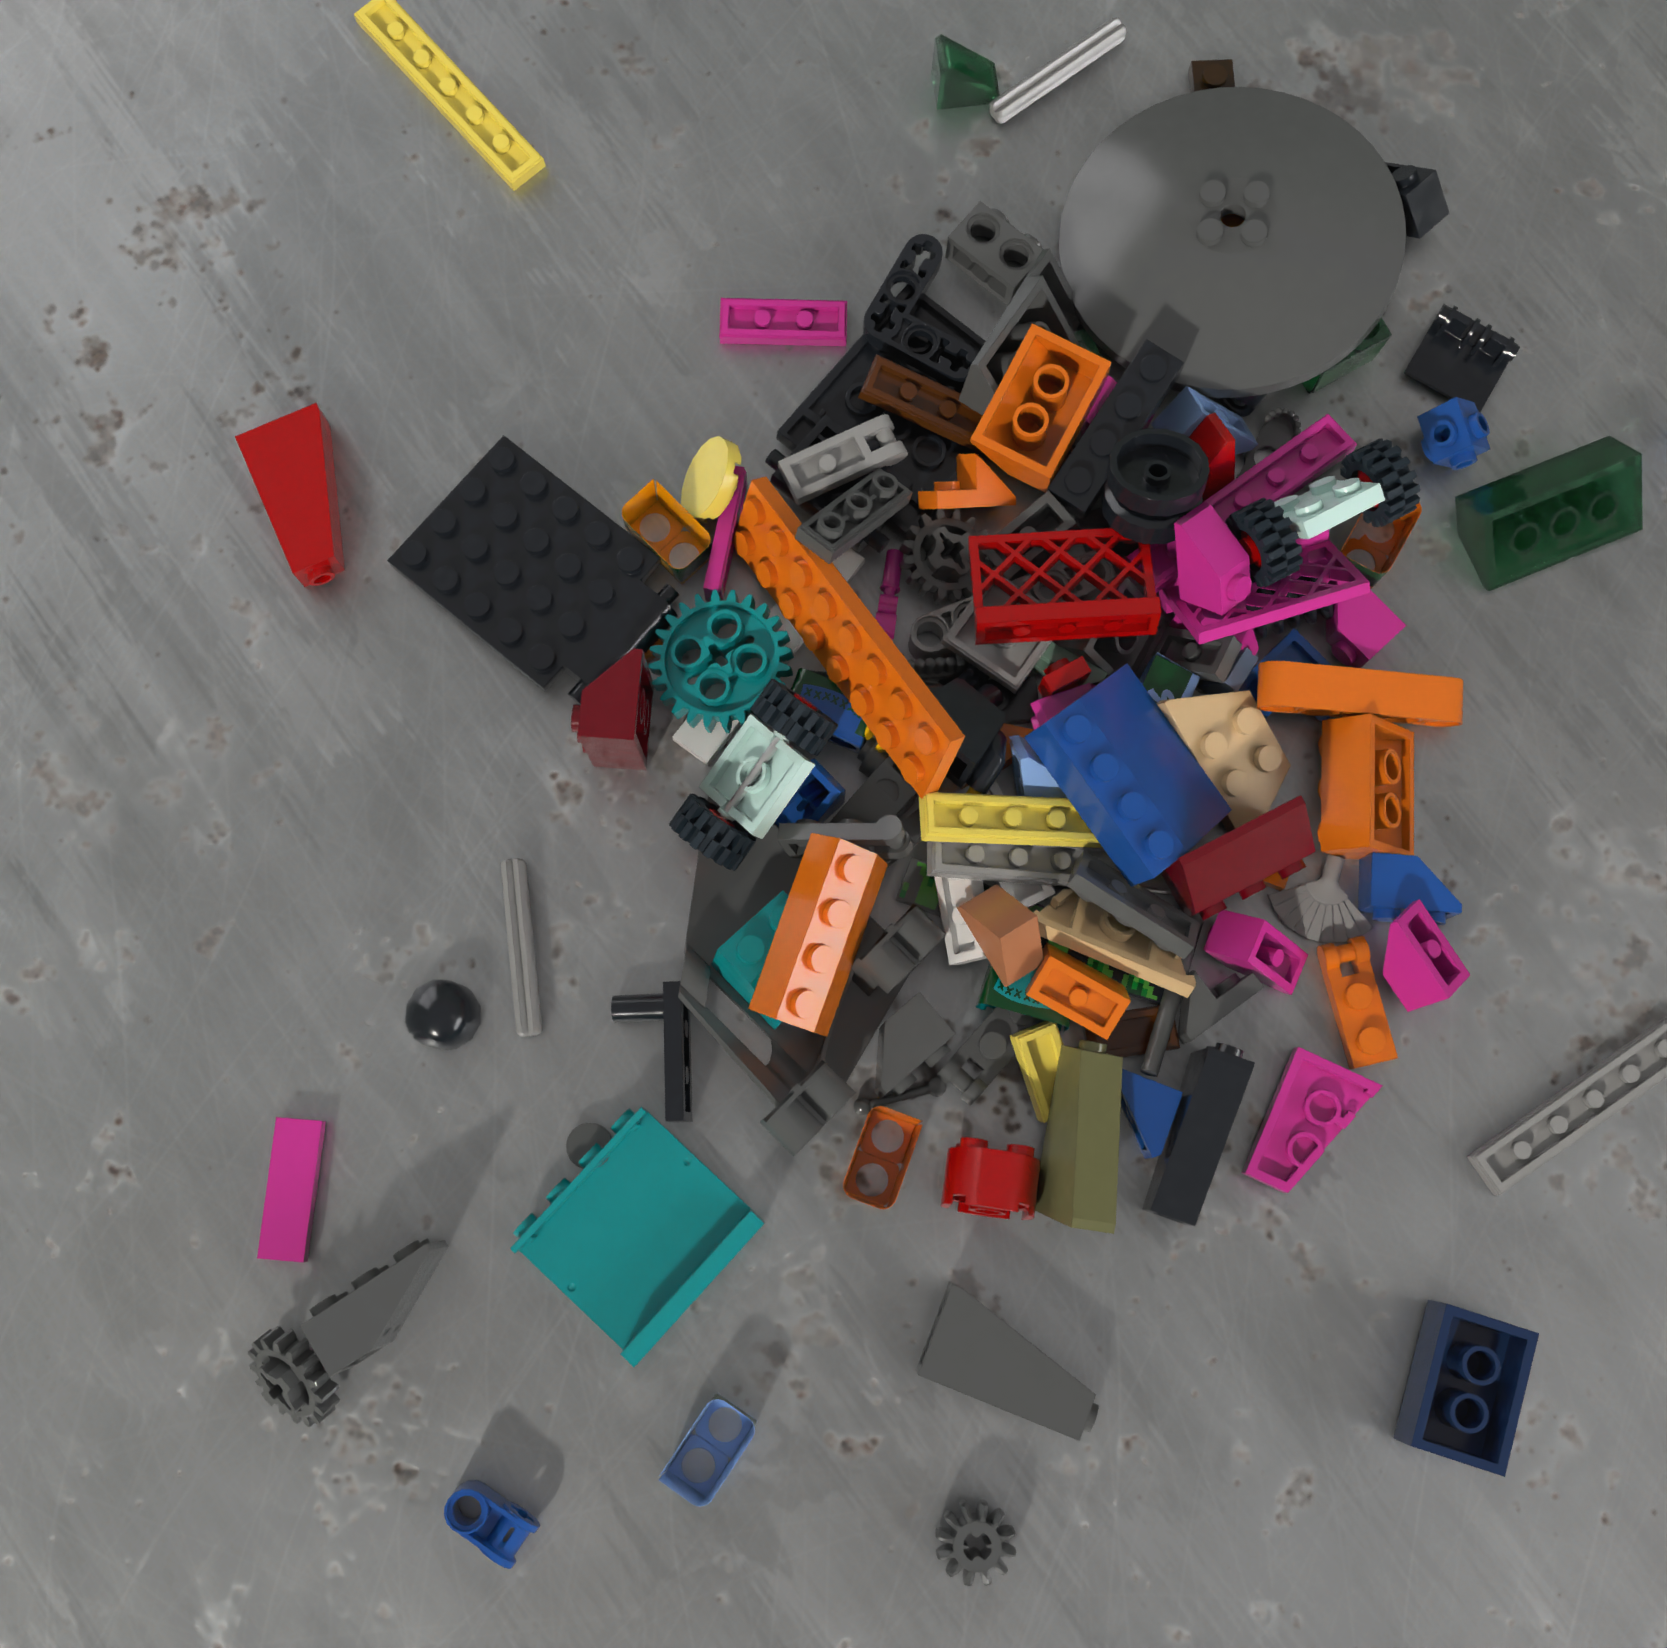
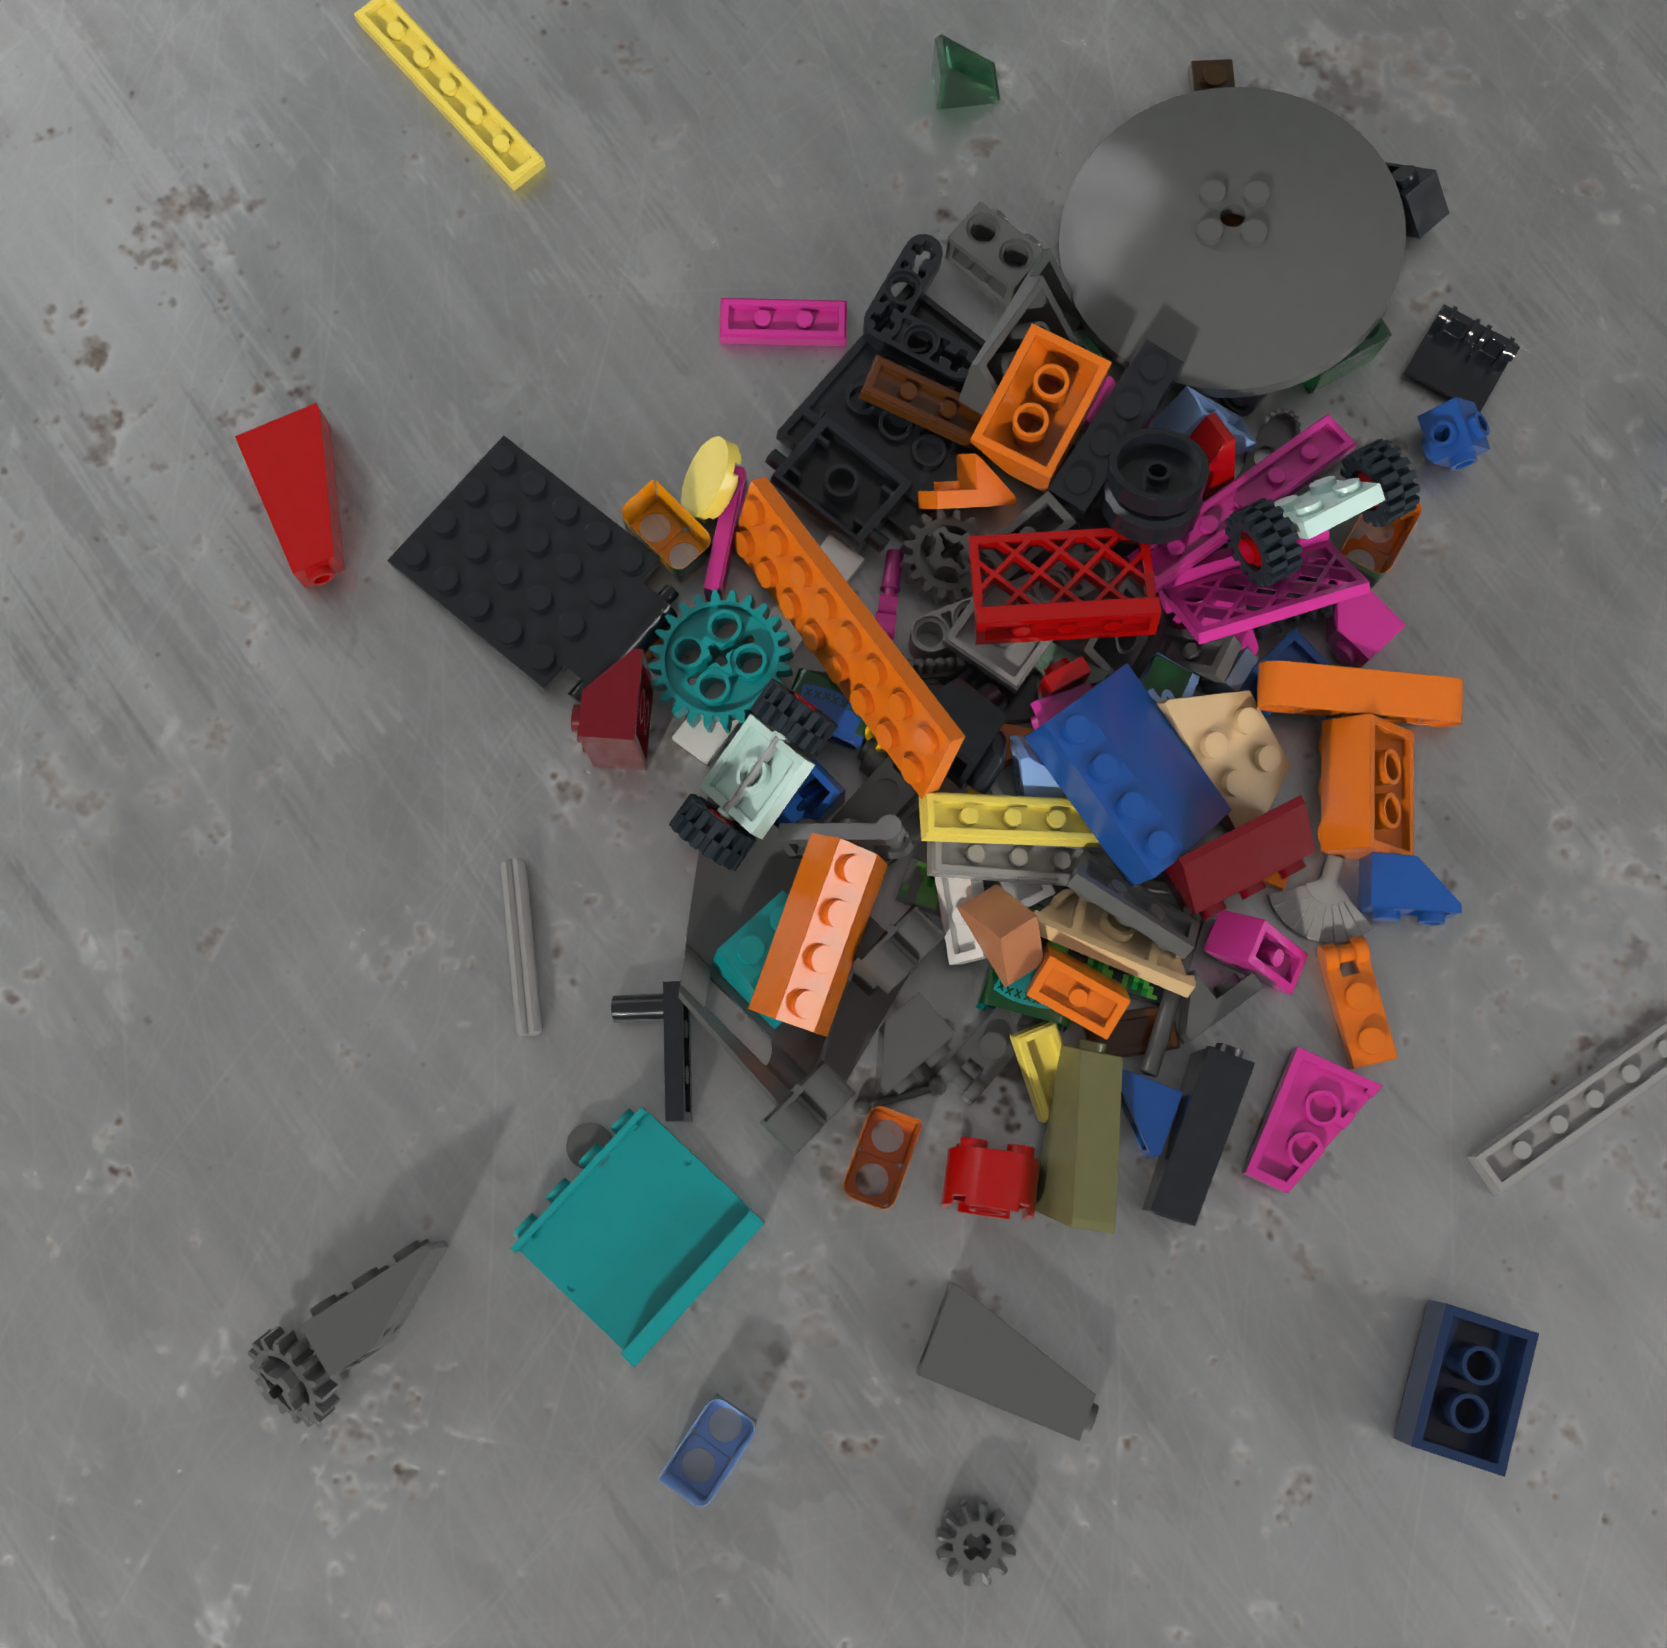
(291, 1190): dark pink tile -> none
(442, 1014): black hair -> none
(492, 1524): blue piece -> none
(841, 459): light grey plate -> none
(853, 515): dark grey tile -> none
(1057, 70): light grey axle -> none
(1210, 562): dark pink slope -> none
(1421, 960): dark pink slope -> none
(1551, 511): clear green slope -> none

